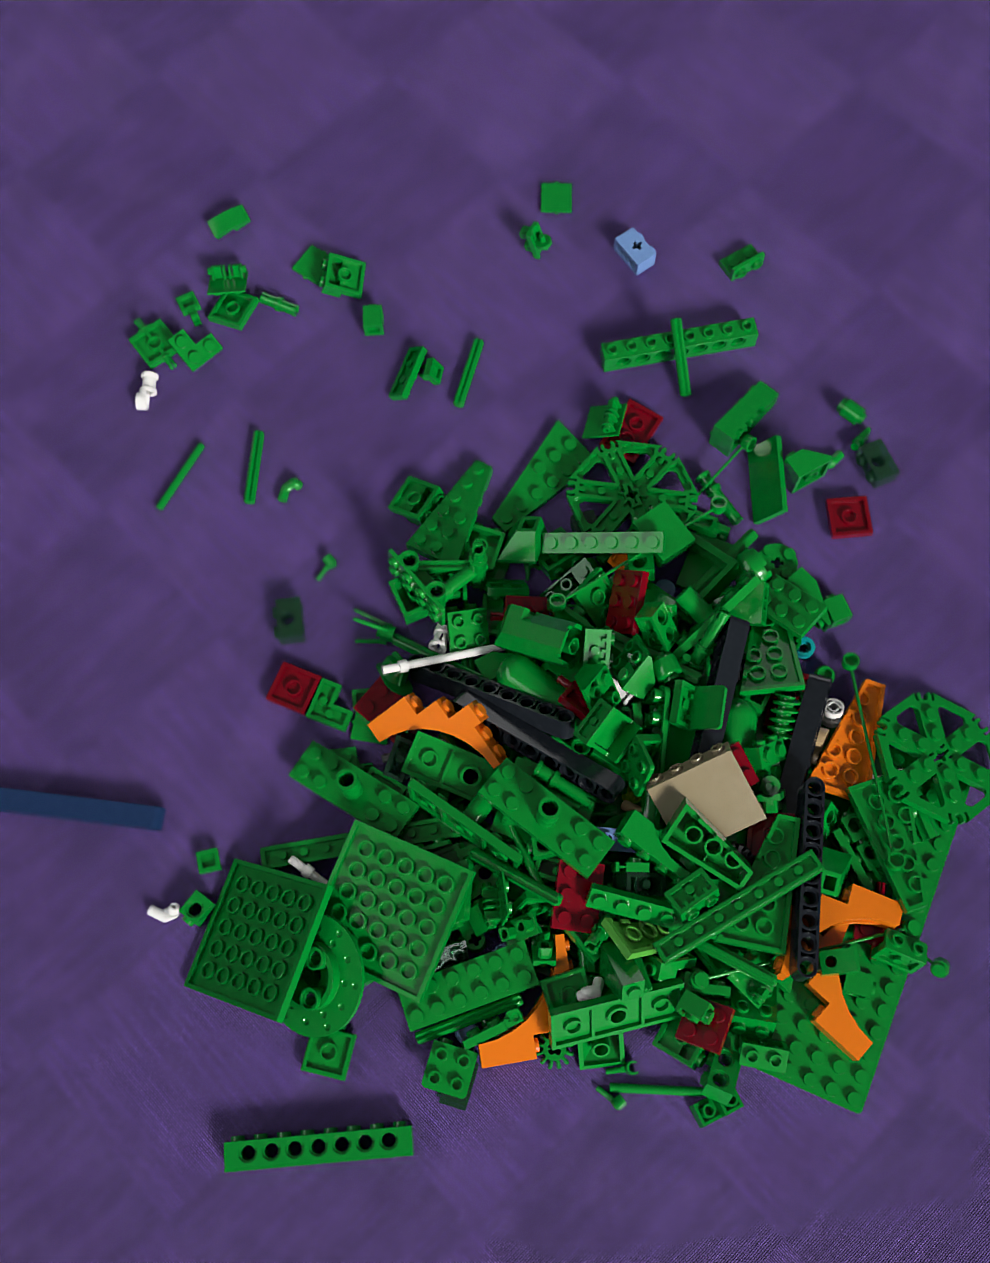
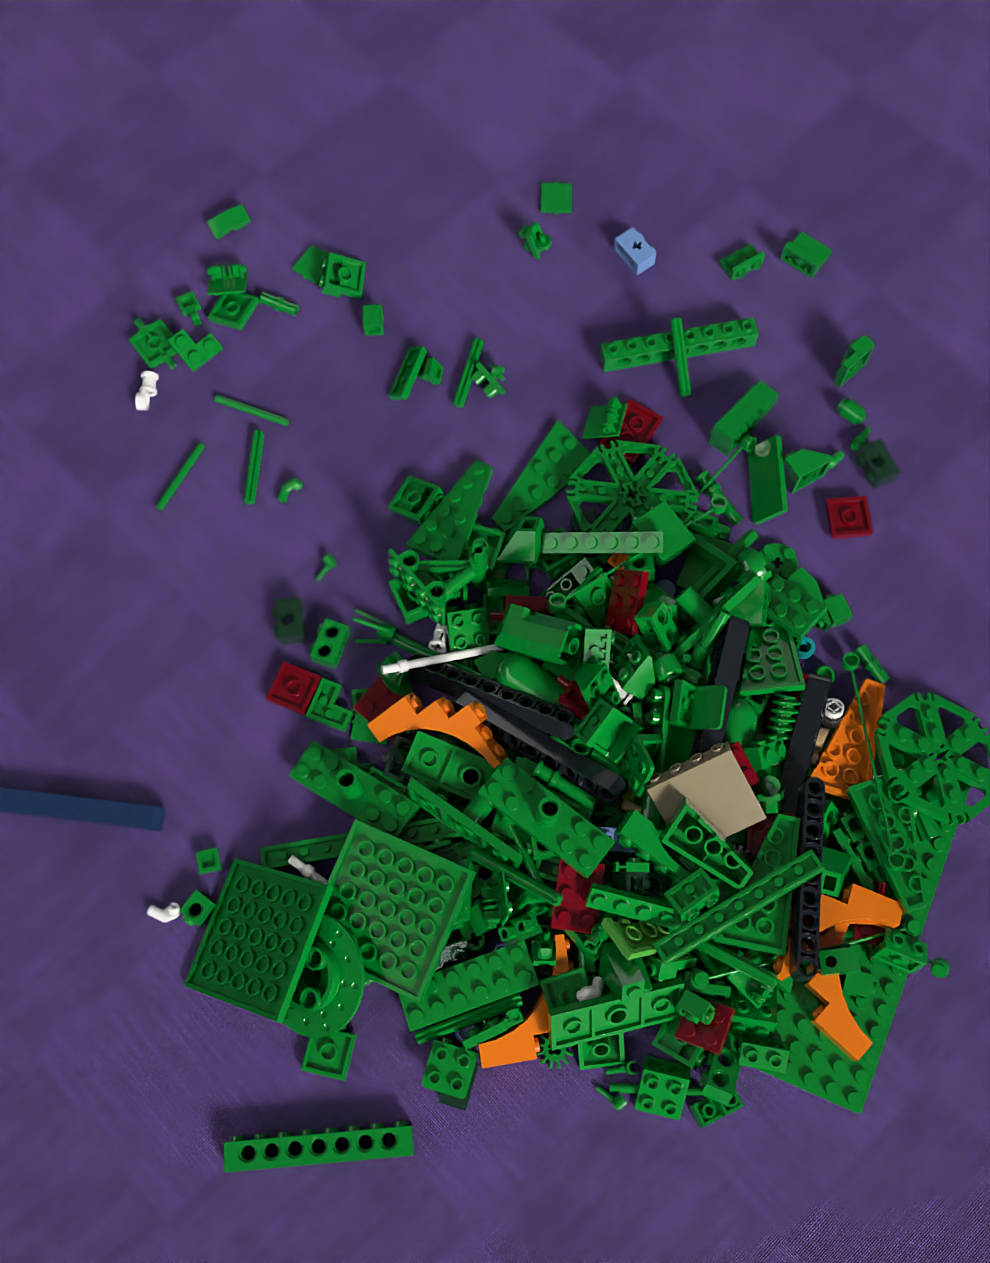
(252, 410): none -> green bar
(334, 644): none -> green brick
(494, 386): none -> green hips
(662, 1087): none -> green bracket
(805, 254): none -> green bracket
(854, 359): none -> green plate
(872, 664): none -> green pin

